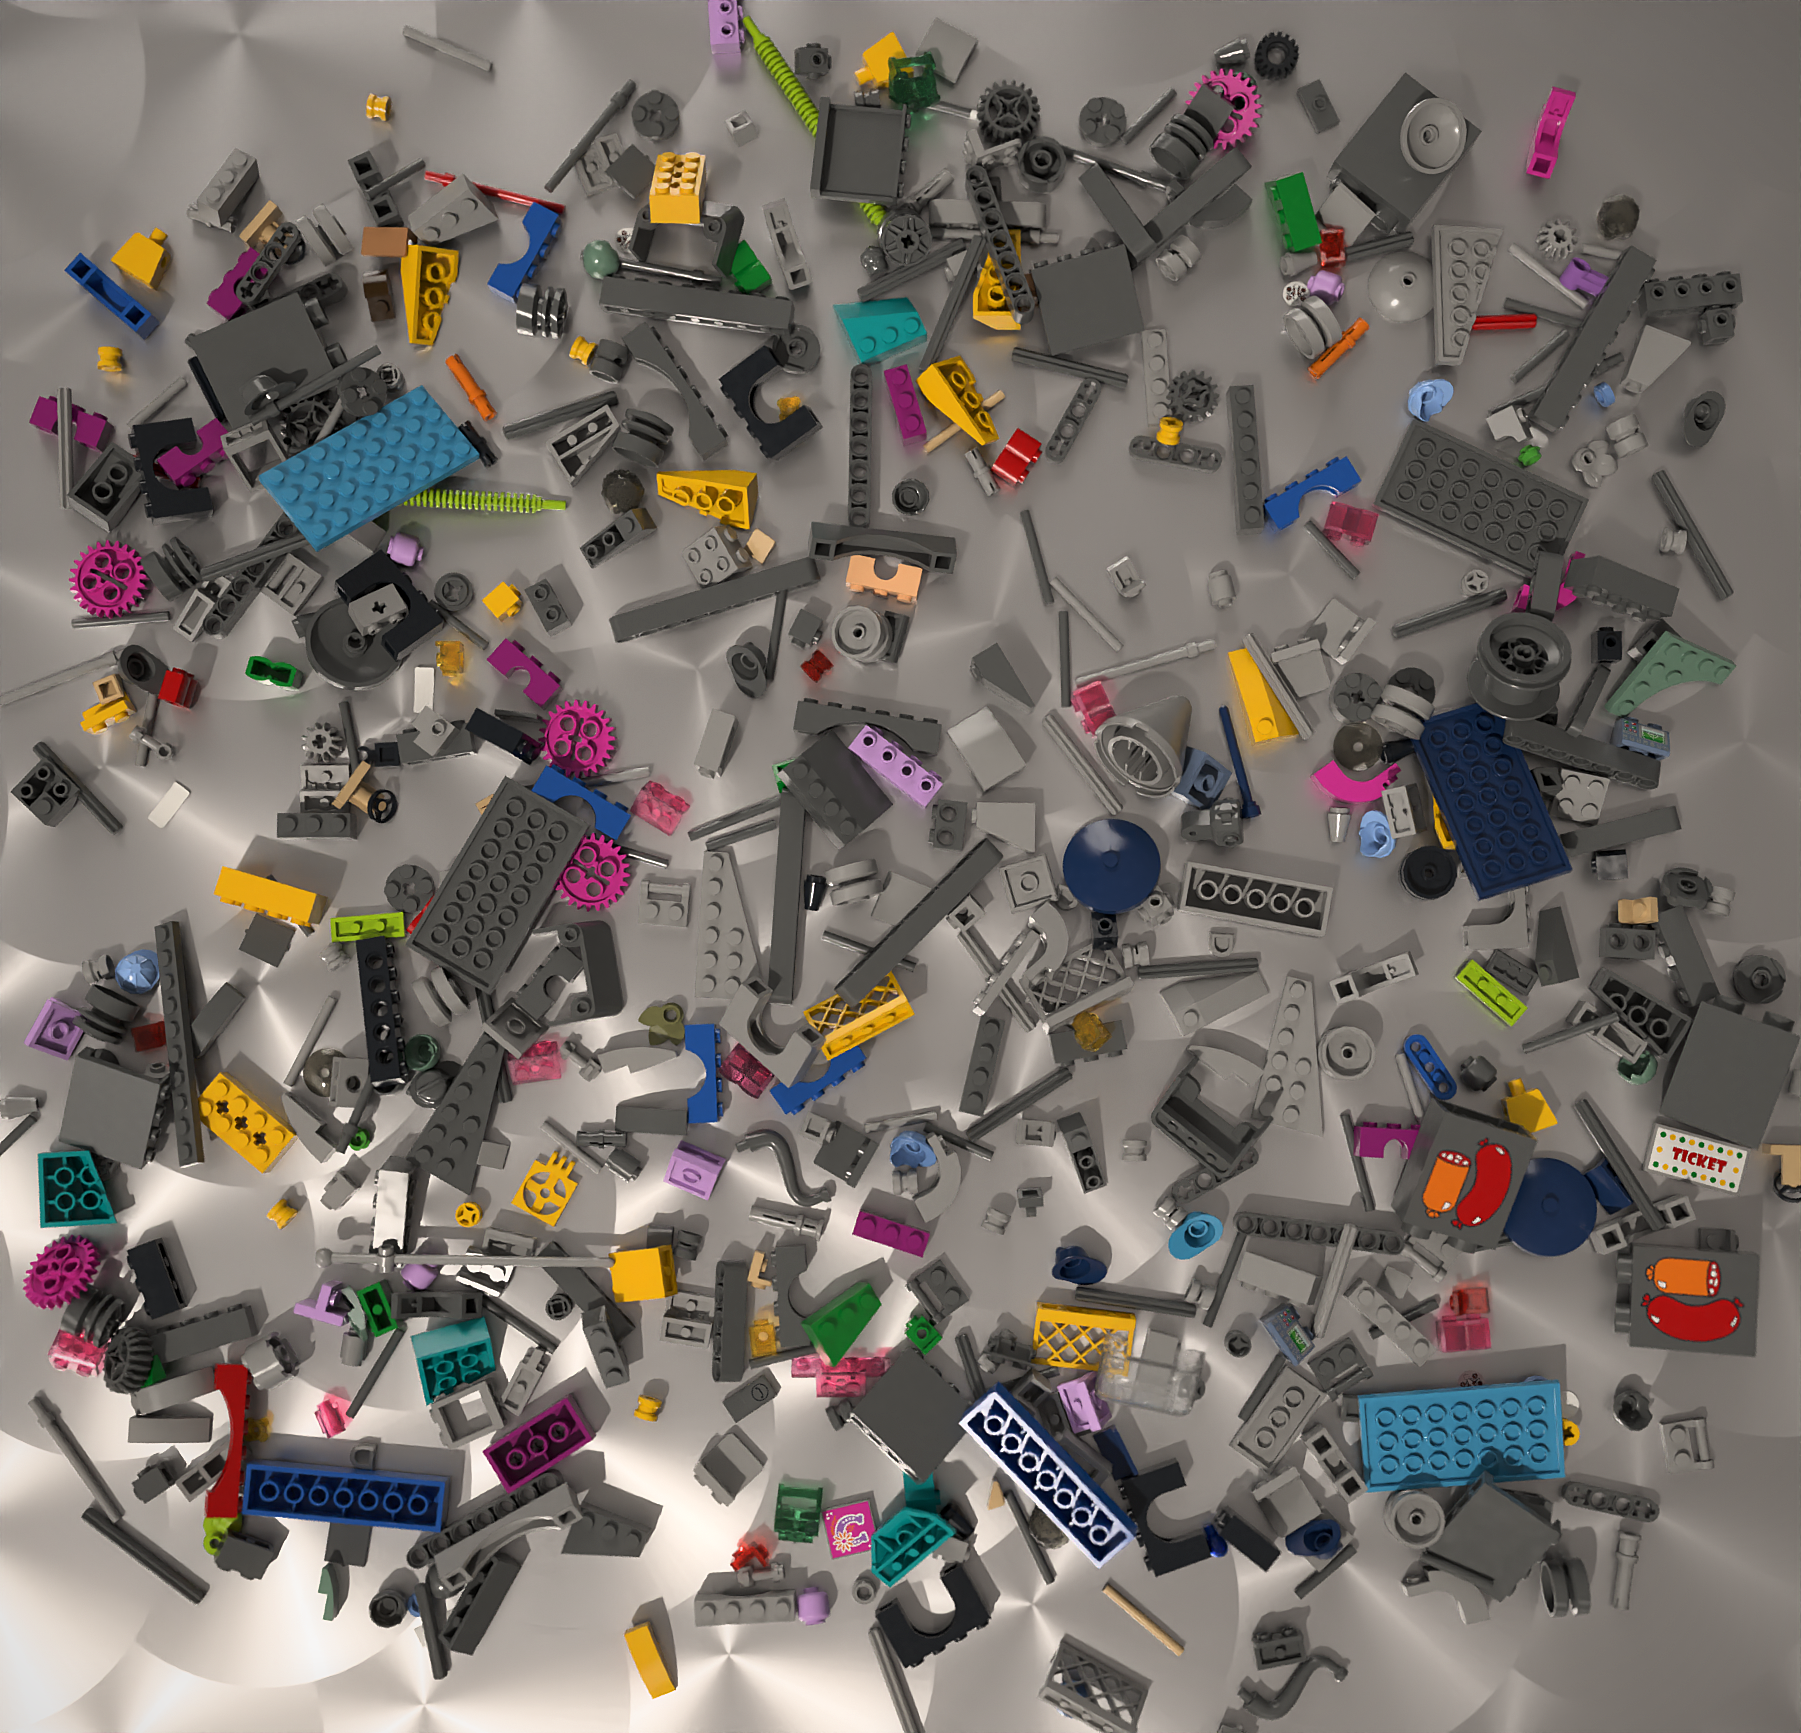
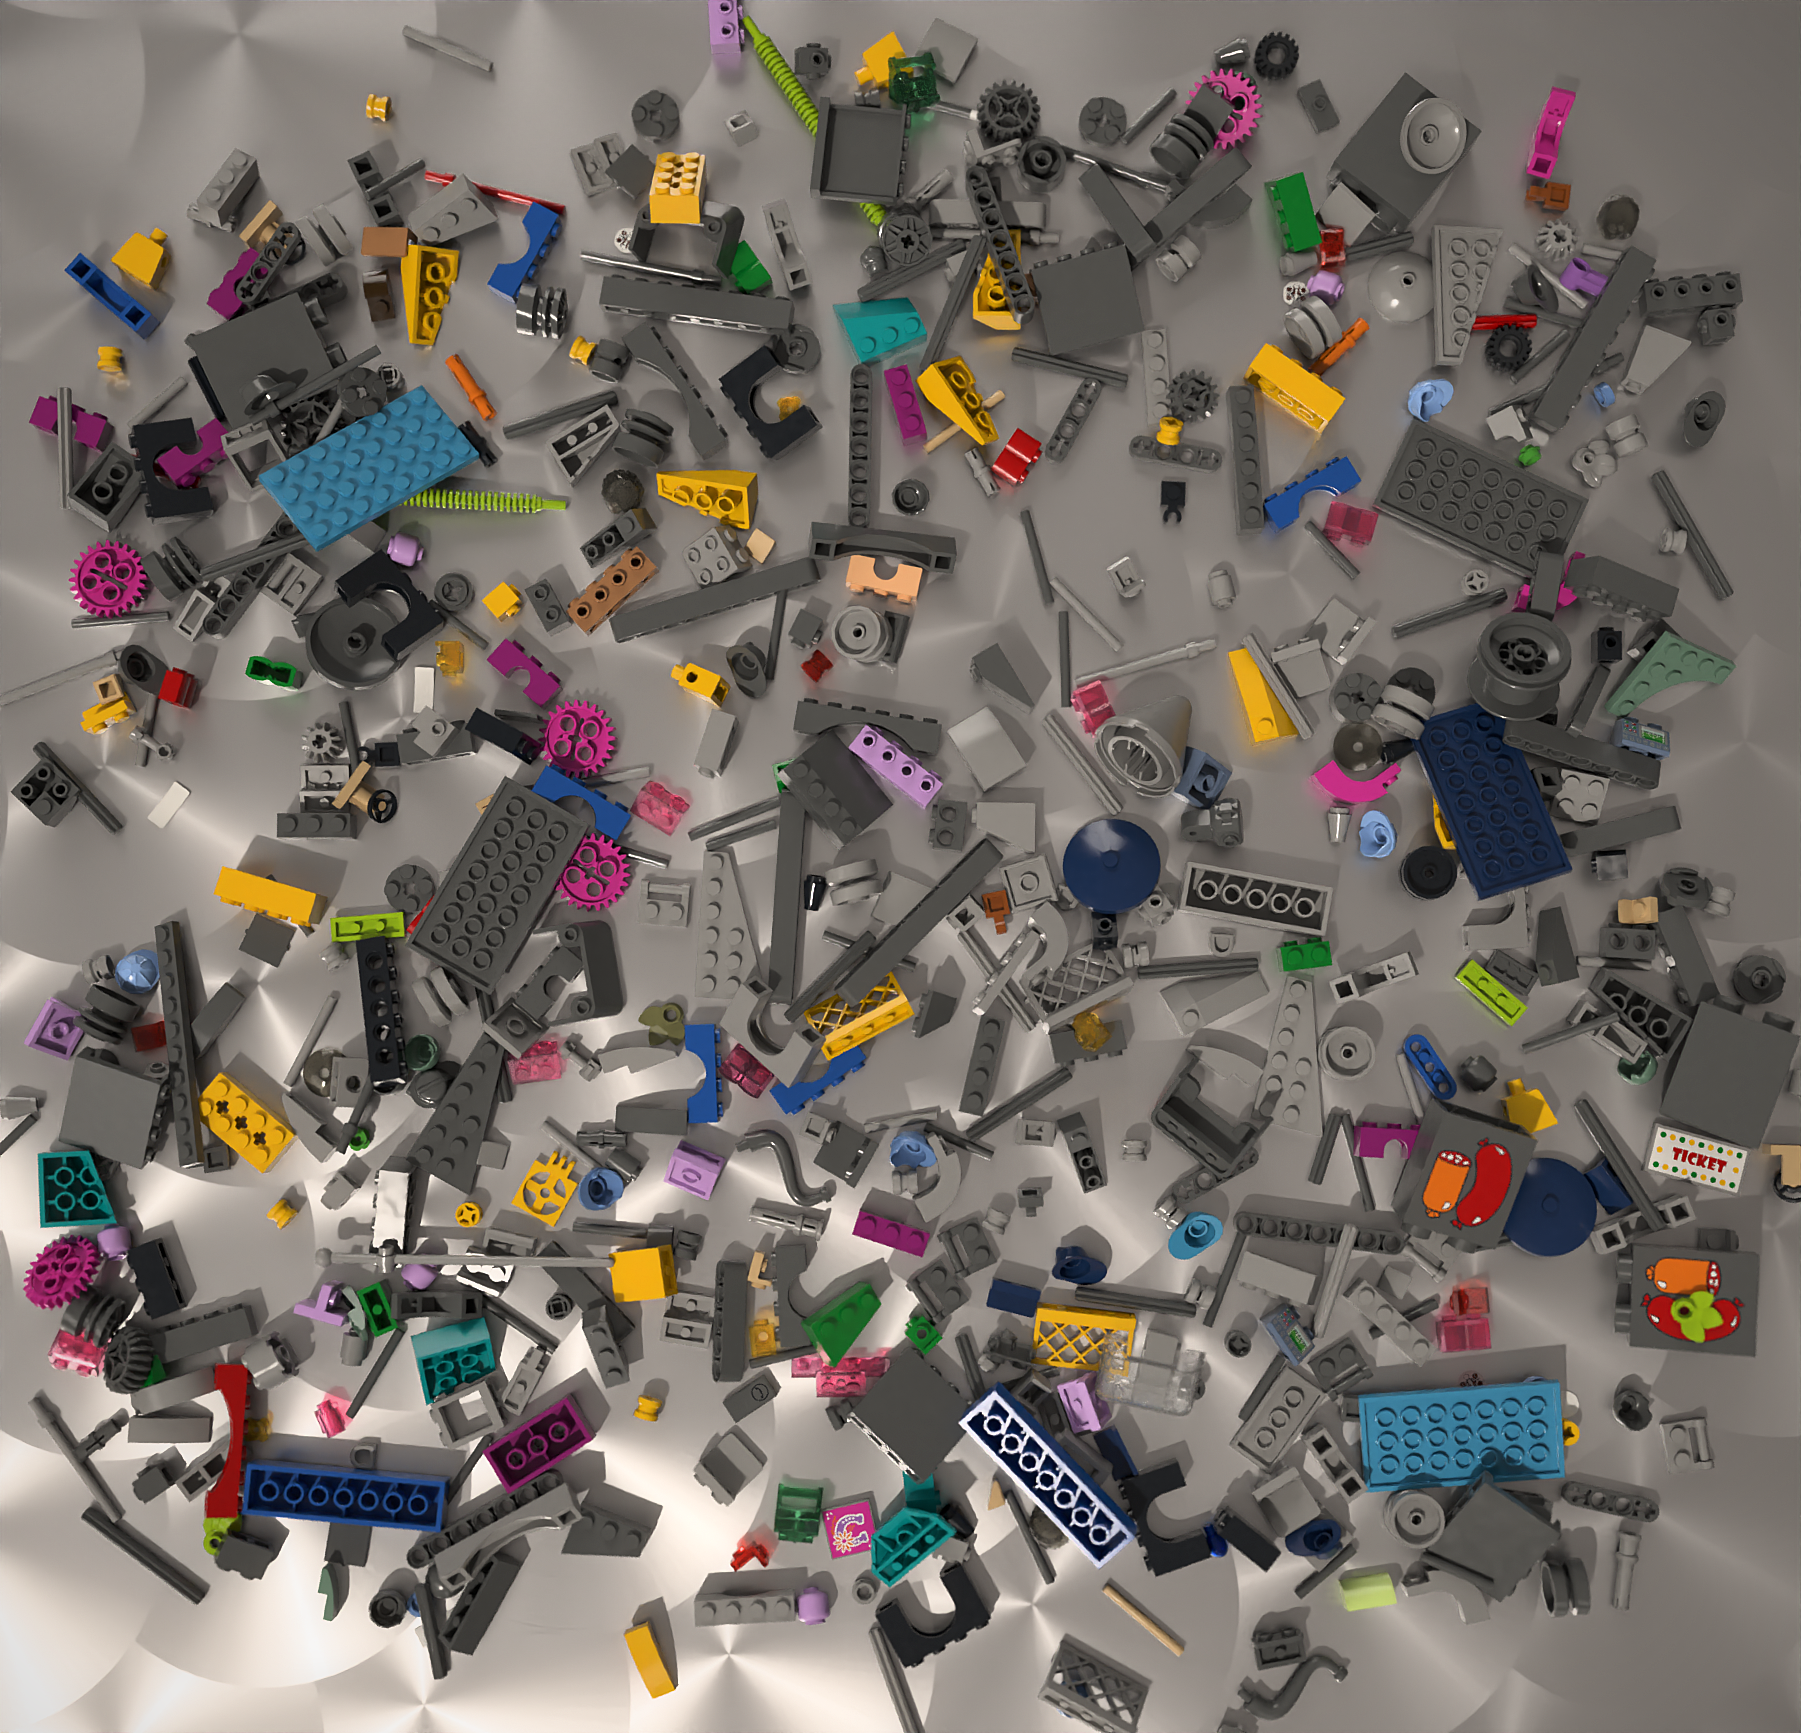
(85, 1450): none -> dark grey pin
(114, 1242): none -> lavender head
(215, 1159): none -> dark grey plate
(383, 600): light grey brick -> none
(468, 1466): none -> dark grey bar
(600, 259): sand green hair -> none
(600, 1189): none -> medium blue piece
(609, 1230): none -> dark grey bar
(612, 590): none -> medium nougat brick
(617, 102): dark grey bar -> none
(701, 683): none -> yellow torso
(748, 1576): light grey bar -> none
(830, 976): none -> dark grey axle
(935, 1013): none -> dark grey slope
(975, 1246): none -> dark grey plate
(996, 907): none -> dark orange plate
(1013, 1297): none -> dark blue panel
(1172, 497): none -> black plate
(1249, 808): dark blue piece -> none
(1294, 387): none -> yellow brick
(1303, 956): none -> green brick
(1325, 1149): none -> dark grey axle
(1367, 1591): none -> yellowish green brick
(1400, 813): light grey window -> none
(1515, 336): none -> black tyre
(1535, 290): none -> dark grey piece
(1553, 195): none -> dark orange plate
(1613, 963): none -> light grey bar
(1699, 1315): none -> lime plate

